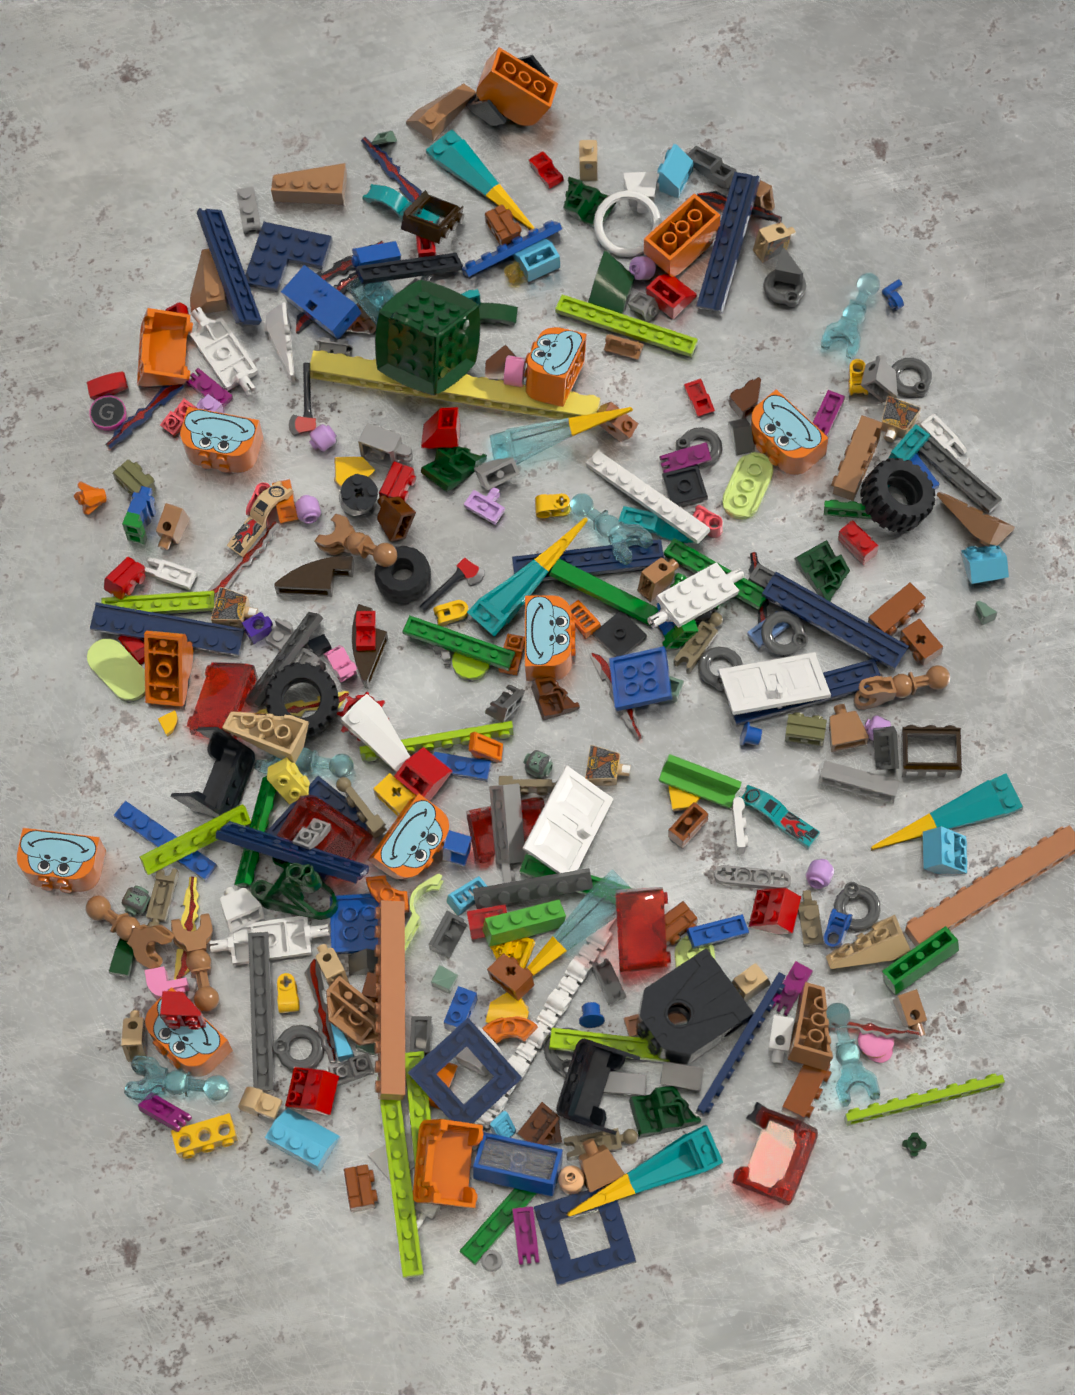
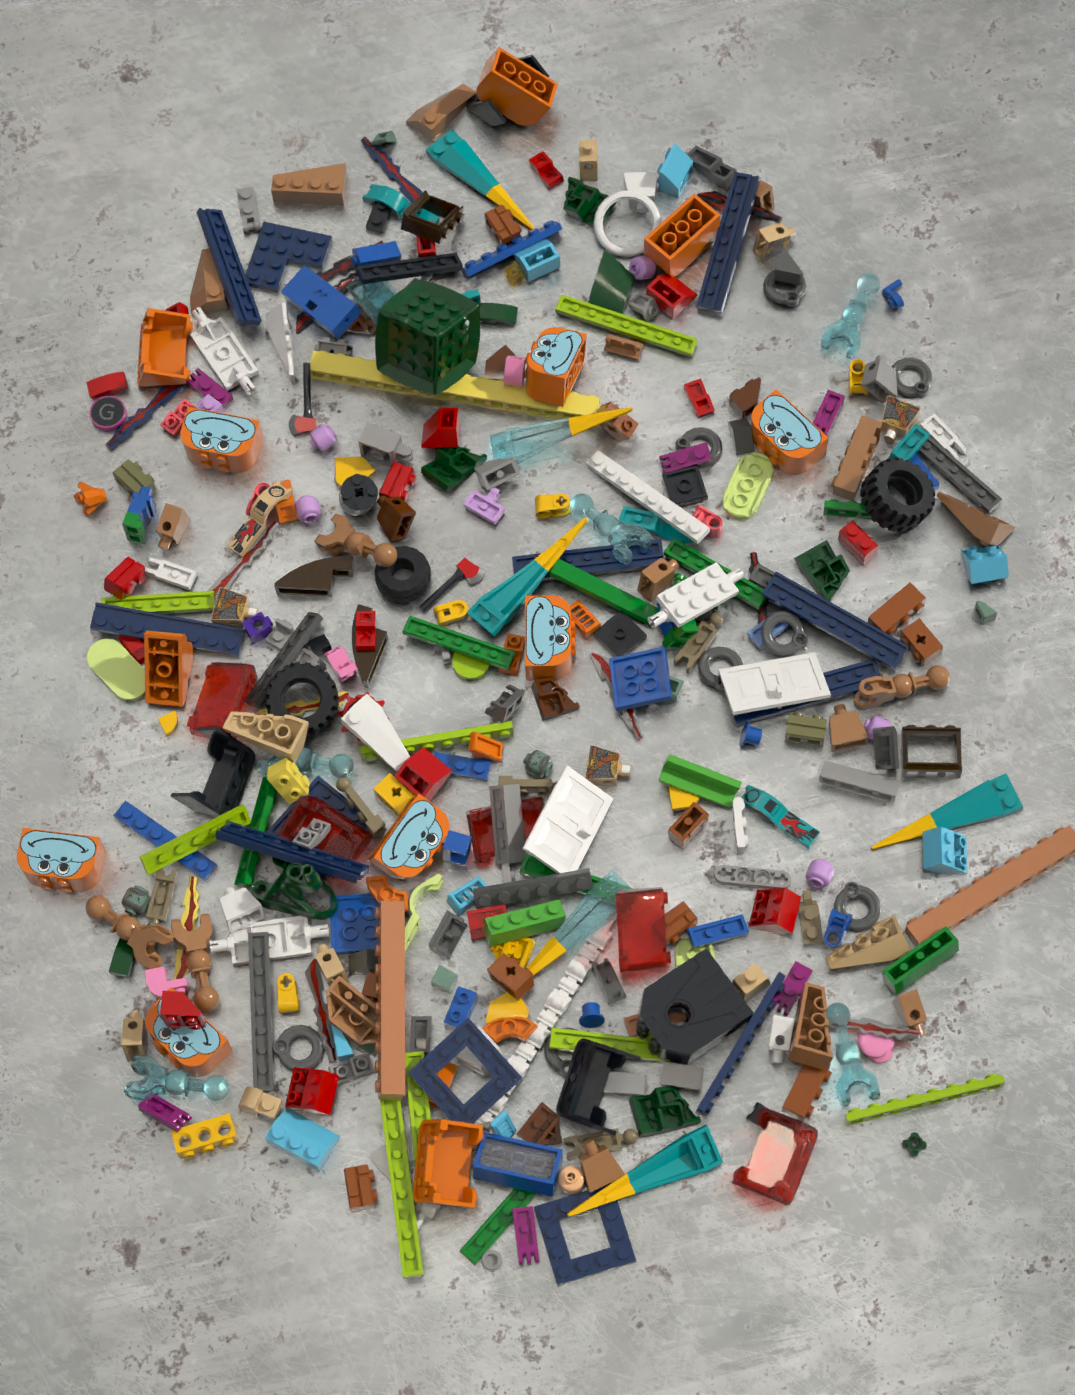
(378, 217): none -> black plate

